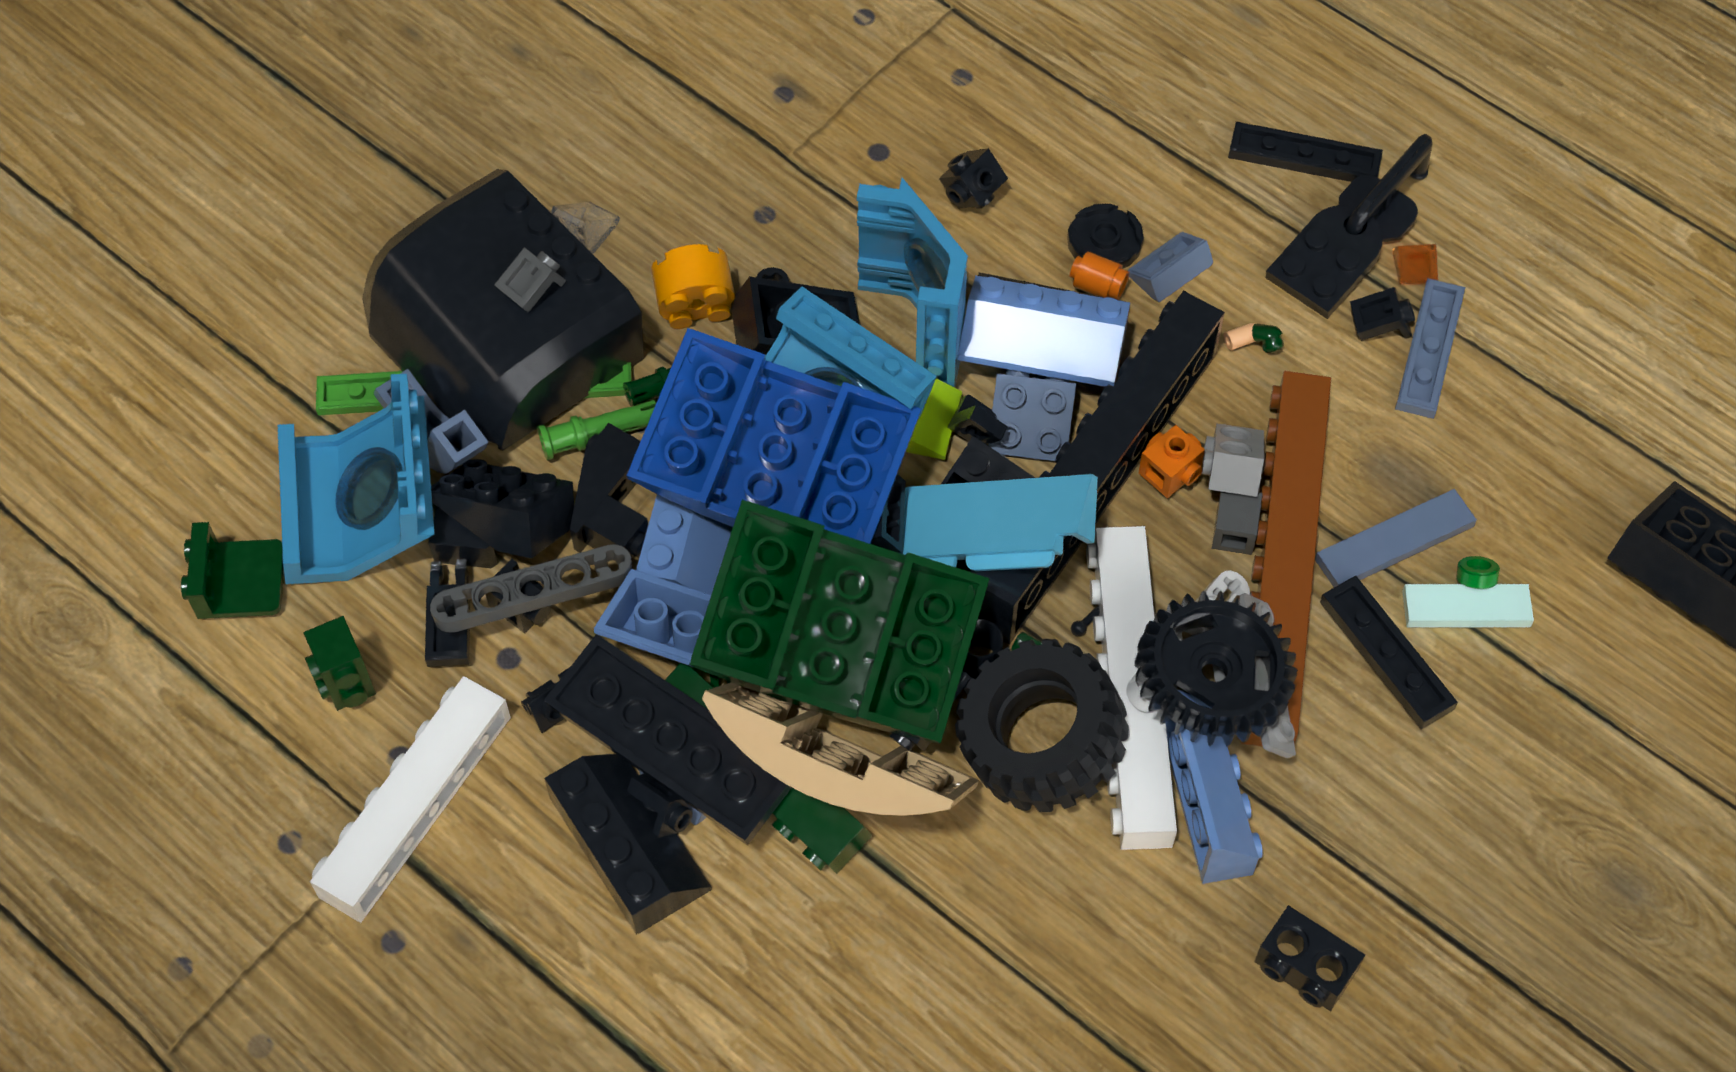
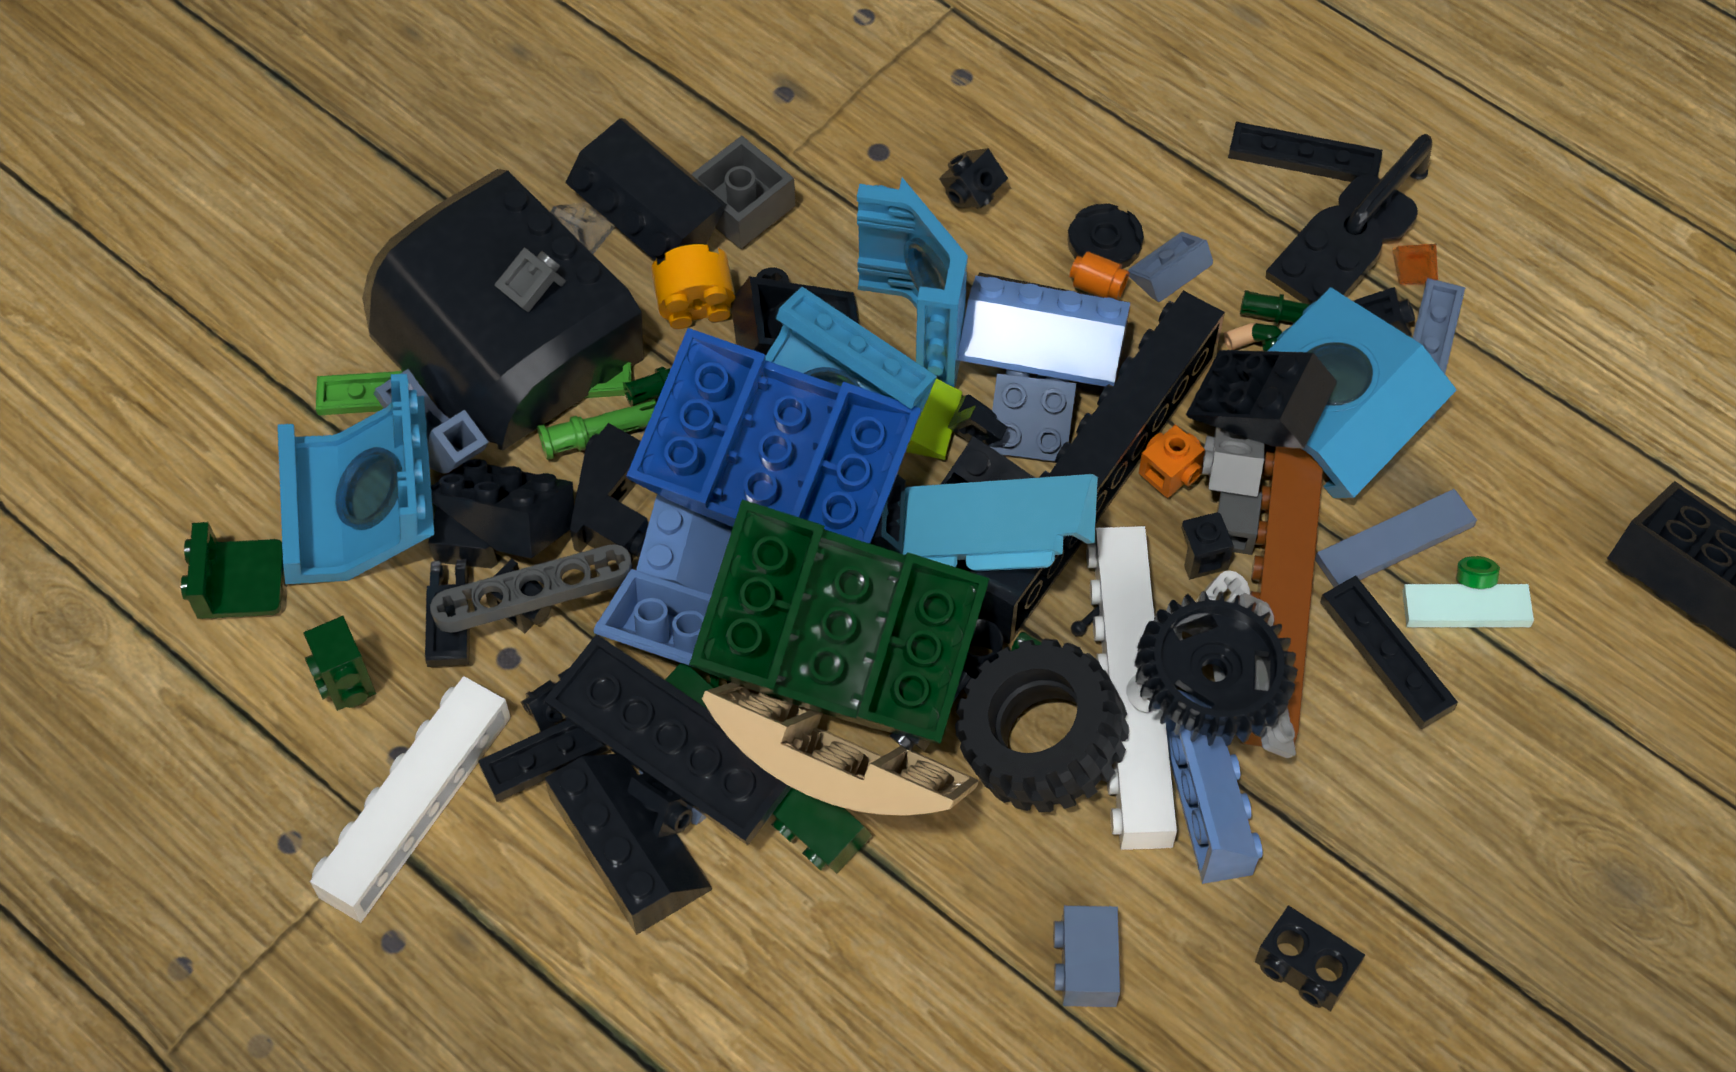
(536, 758): none -> black plate
(644, 191): none -> black slope
(752, 188): none -> dark grey brick
(1089, 956): none -> sand blue brick
(1208, 545): none -> black bracket
(1264, 395): none -> black slope
(1271, 307): none -> dark green axle
(1381, 392): none -> dark azure panel

